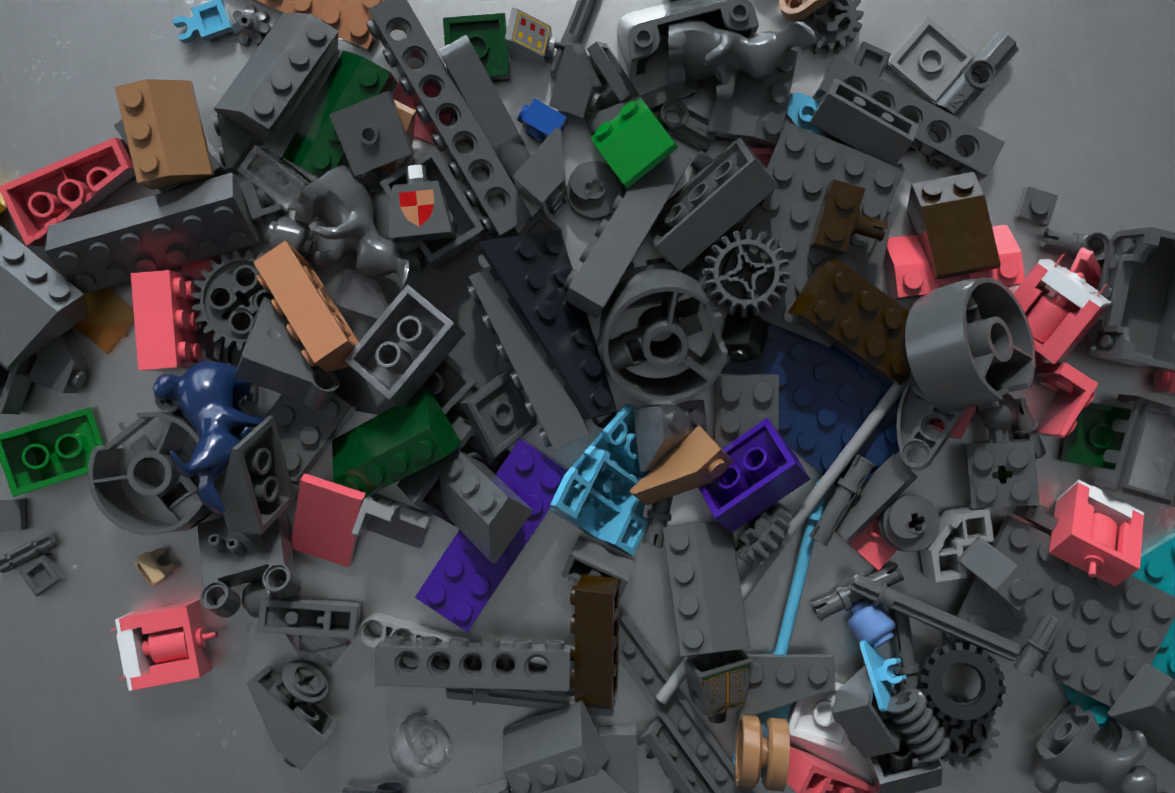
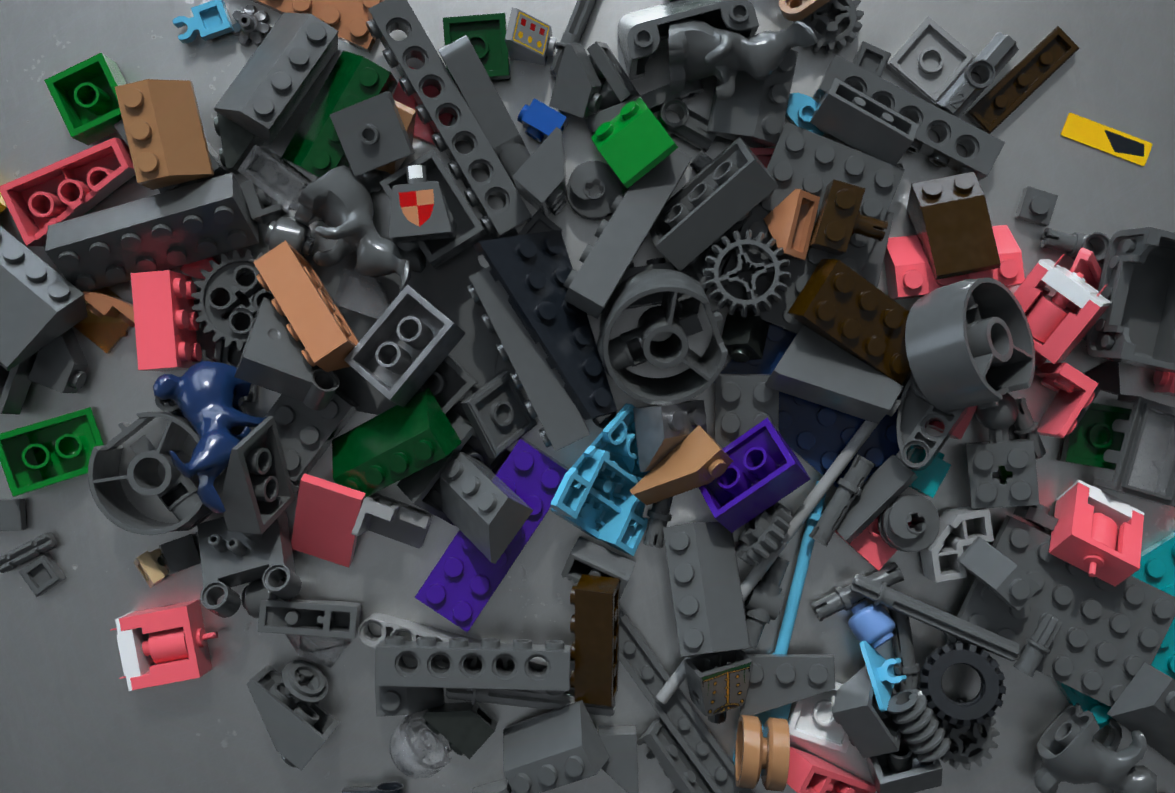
(88, 98): none -> green brick
(109, 306): none -> nougat slope
(180, 554): none -> dark grey tile
(406, 700): none -> dark grey slope
(462, 724): none -> pearl dark grey slope
(765, 600): none -> dark grey pin
(793, 222): none -> nougat slope
(834, 378): none -> dark grey slope
(931, 477): none -> teal brick
(1022, 80): none -> dark brown tile
(1106, 139): none -> yellow sticker
(1108, 378): none -> dark grey piece

